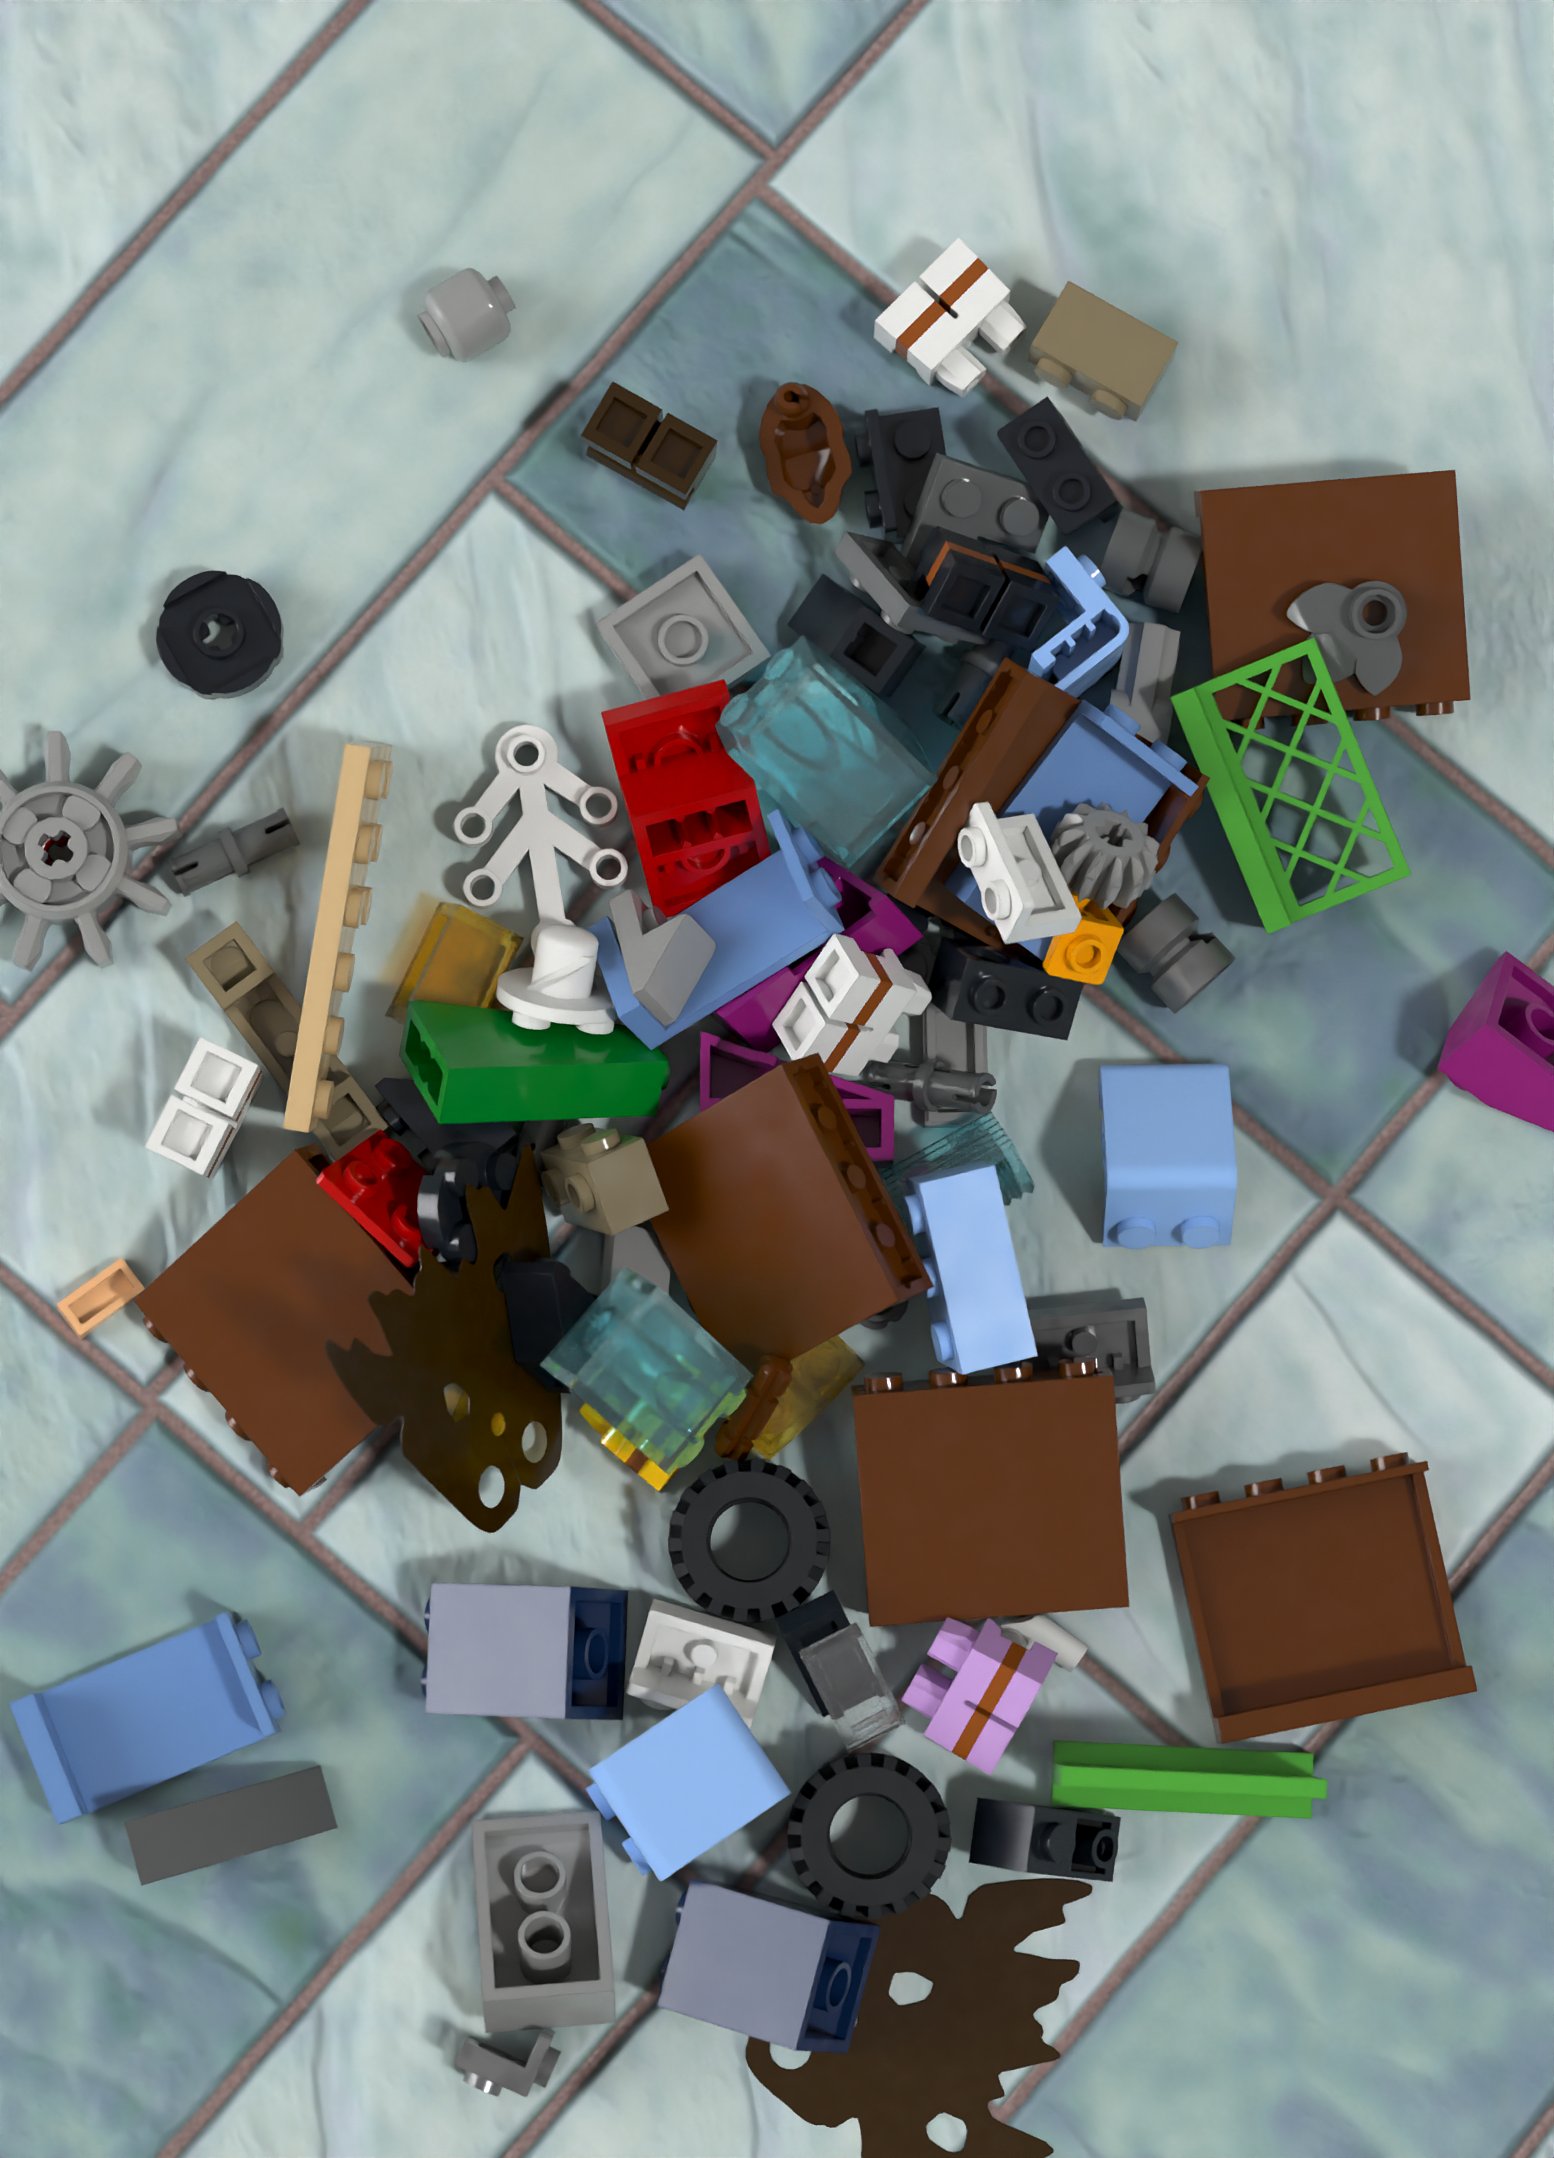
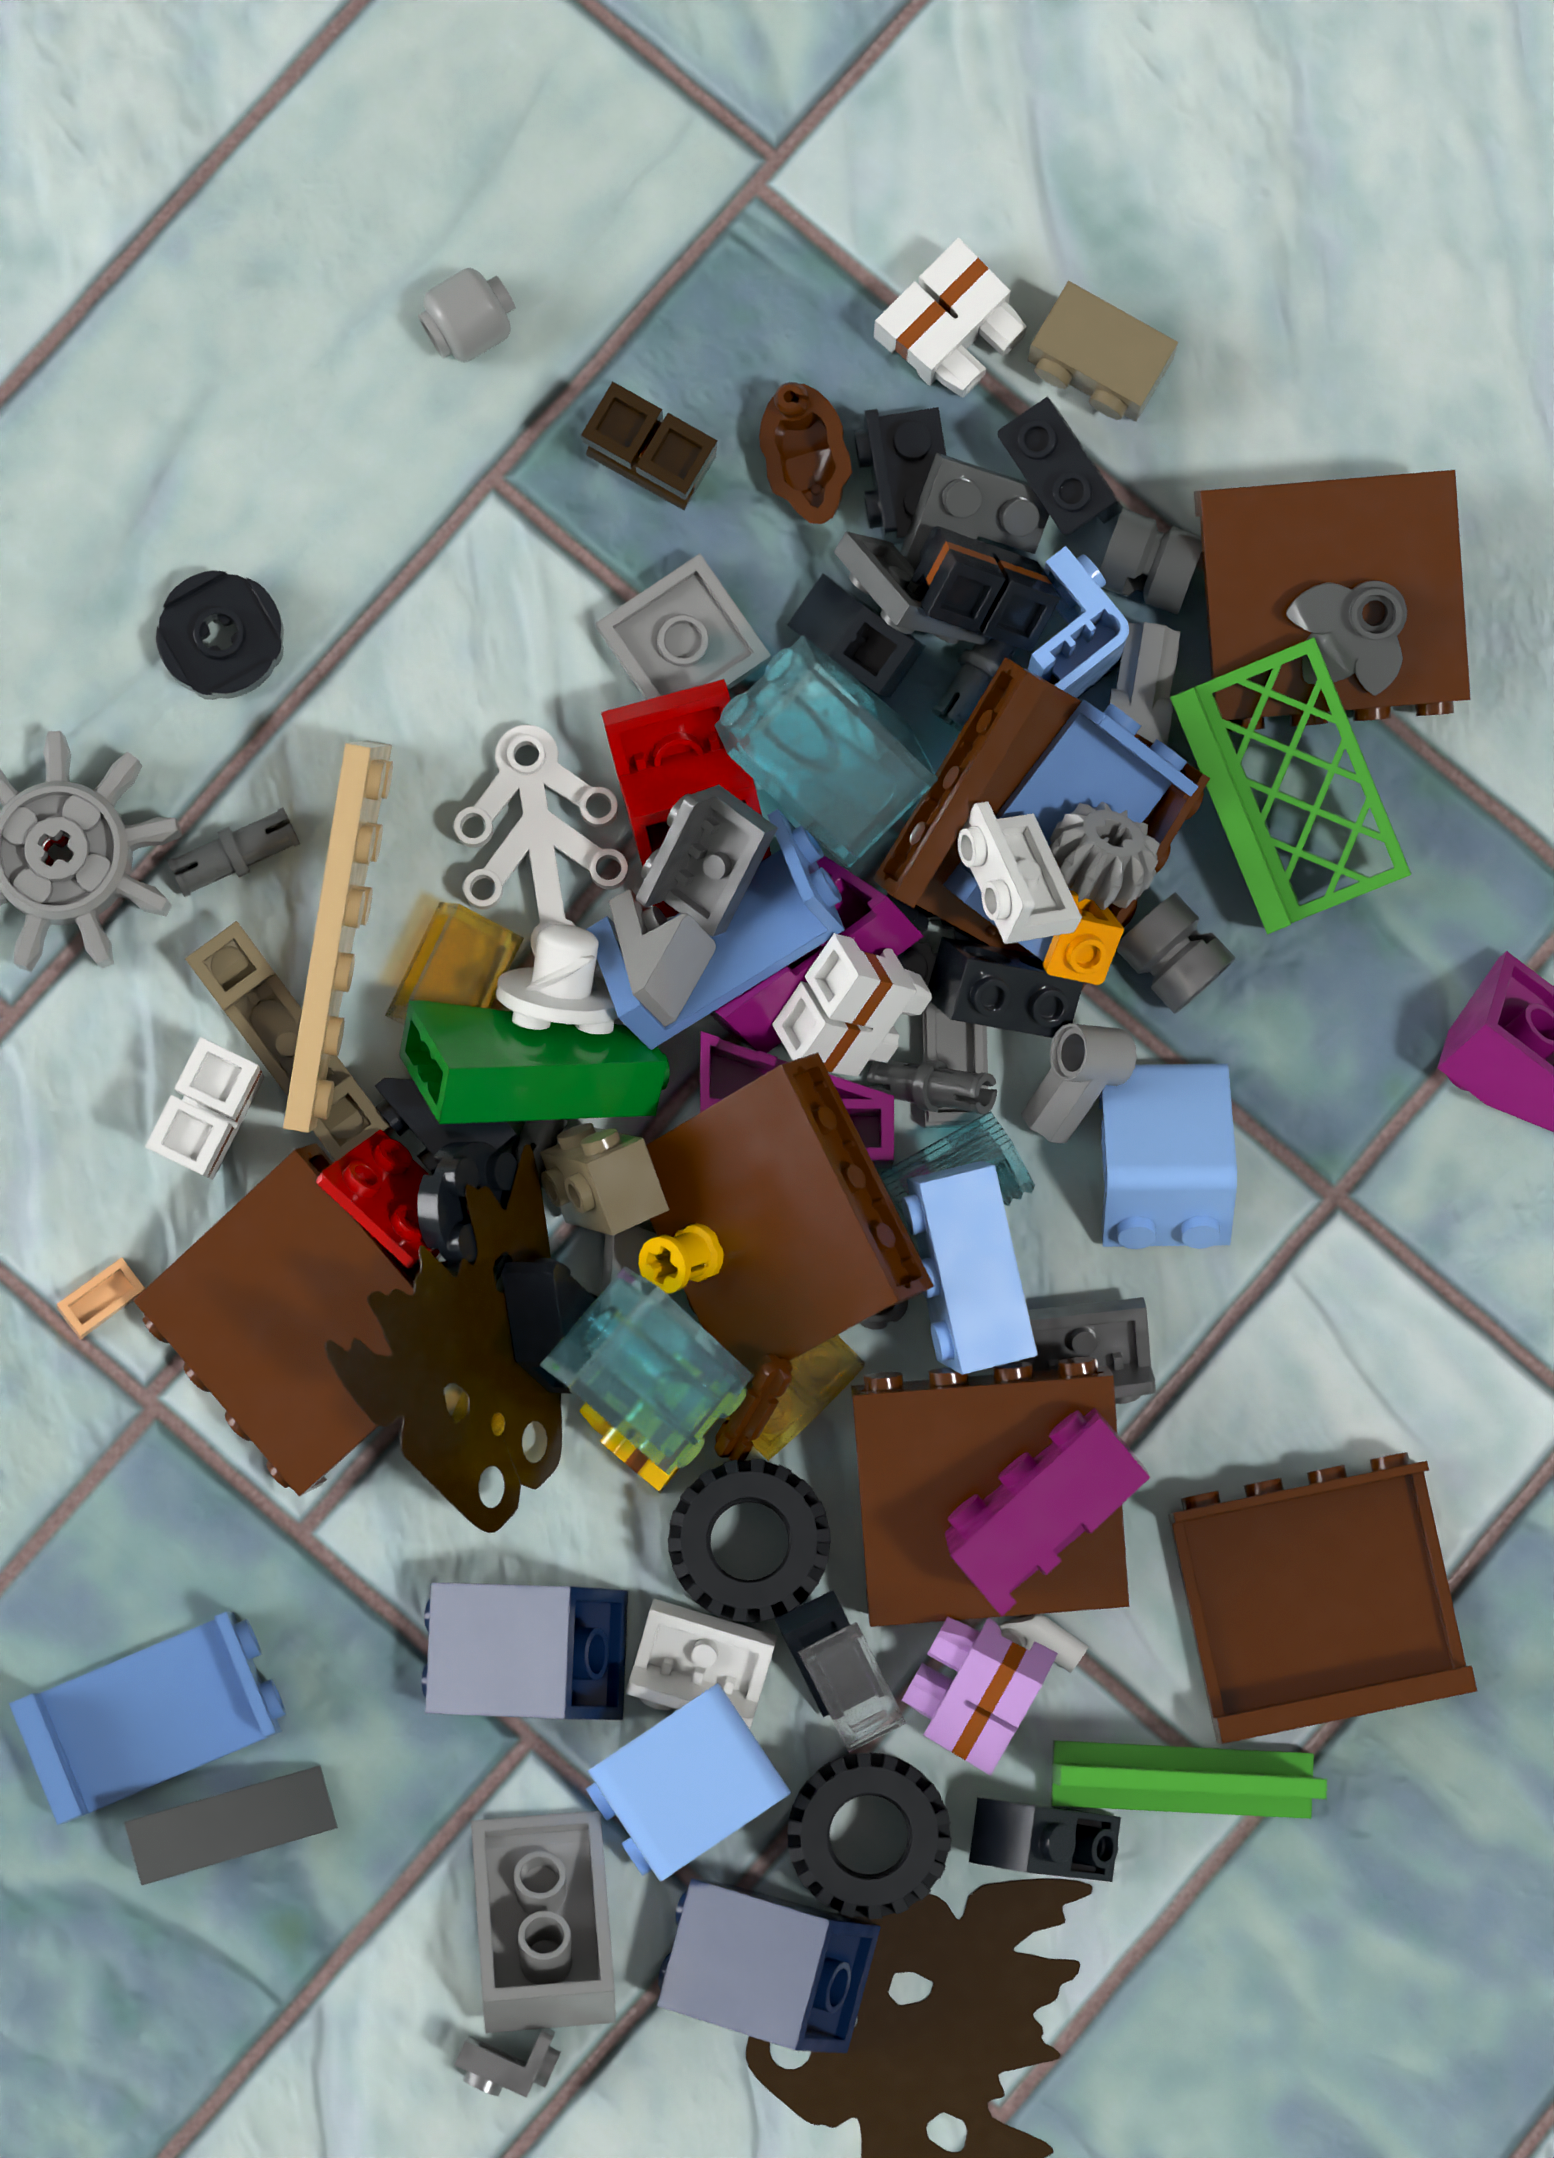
(687, 1256): none -> yellow bush
(706, 858): none -> flat silver bracket
(1043, 1506): none -> magenta wedge
(1082, 1065): none -> light grey piece

